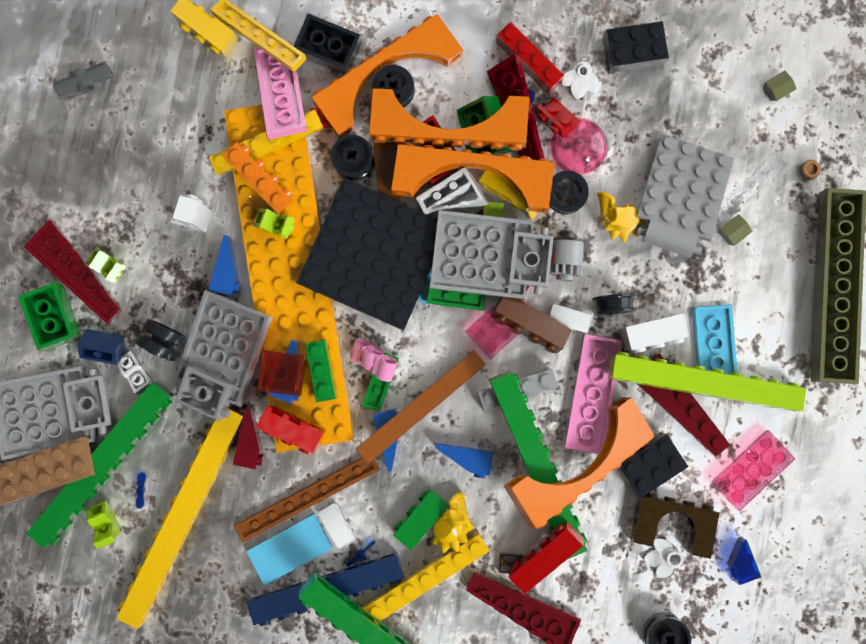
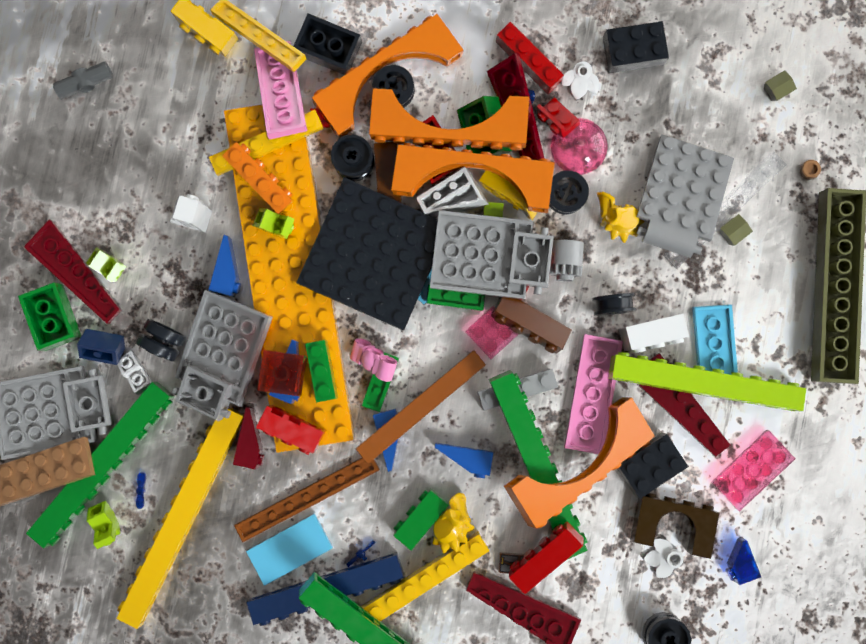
(336, 525): white slope -> none
(571, 318): white slope -> none

